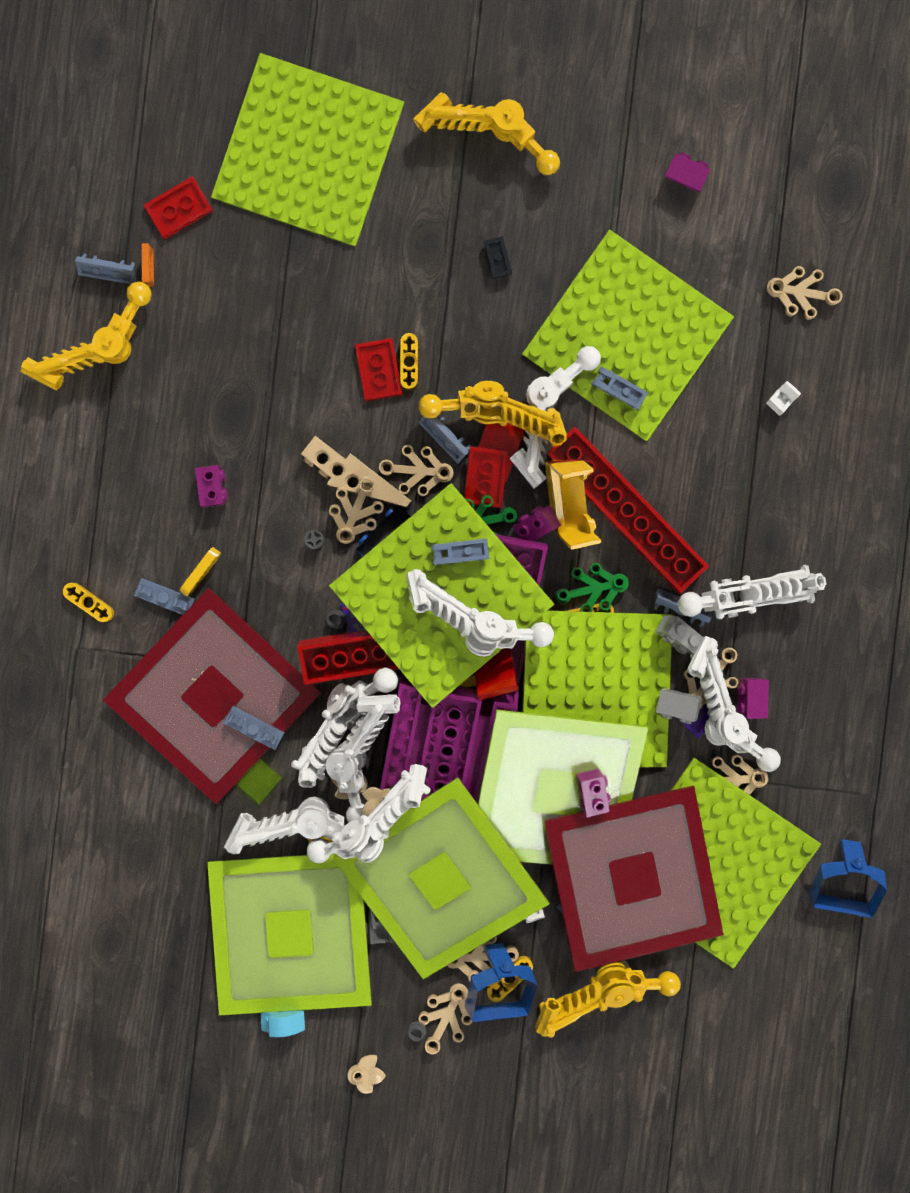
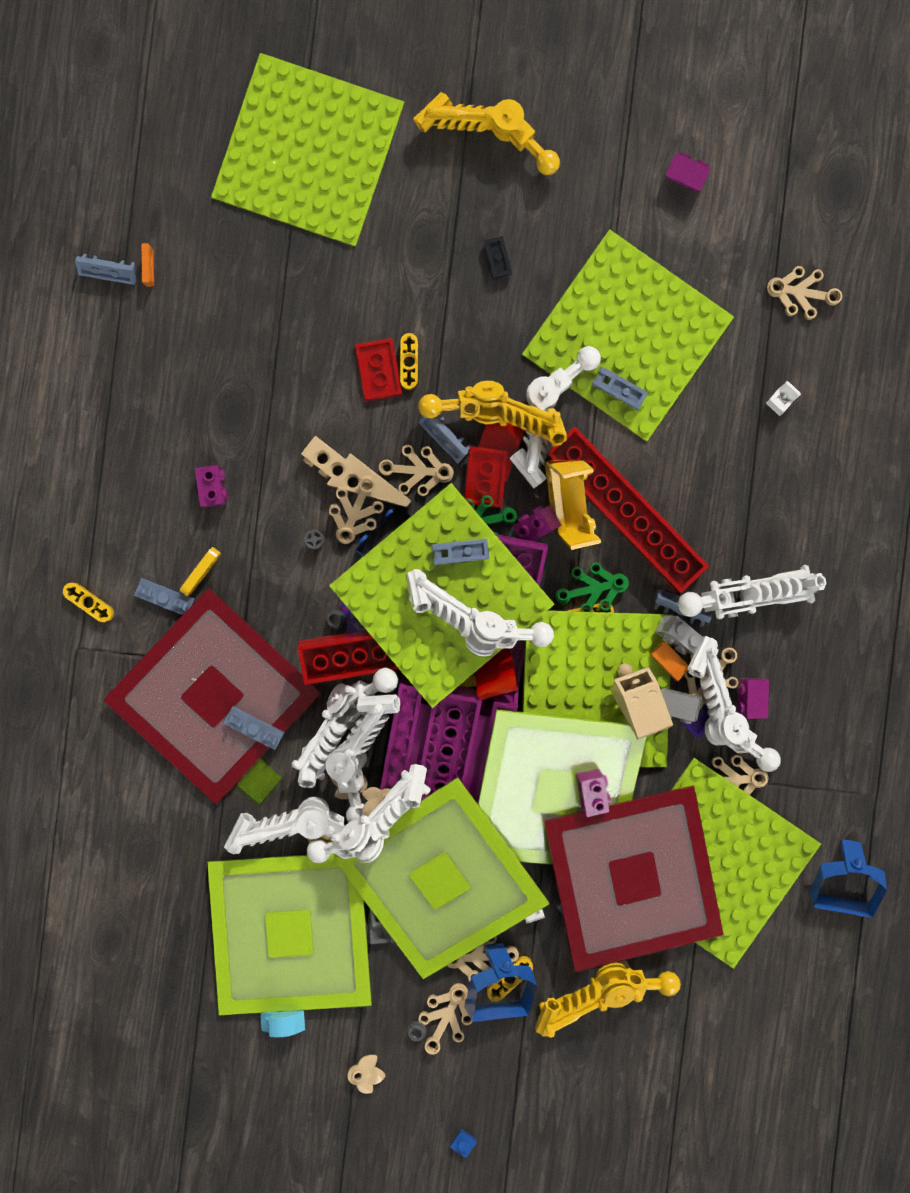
(108, 344): yellow piece -> none
(178, 207): red tile -> none
(463, 1143): none -> blue plate
(641, 701): none -> tan slope
(670, 661): none -> orange tile

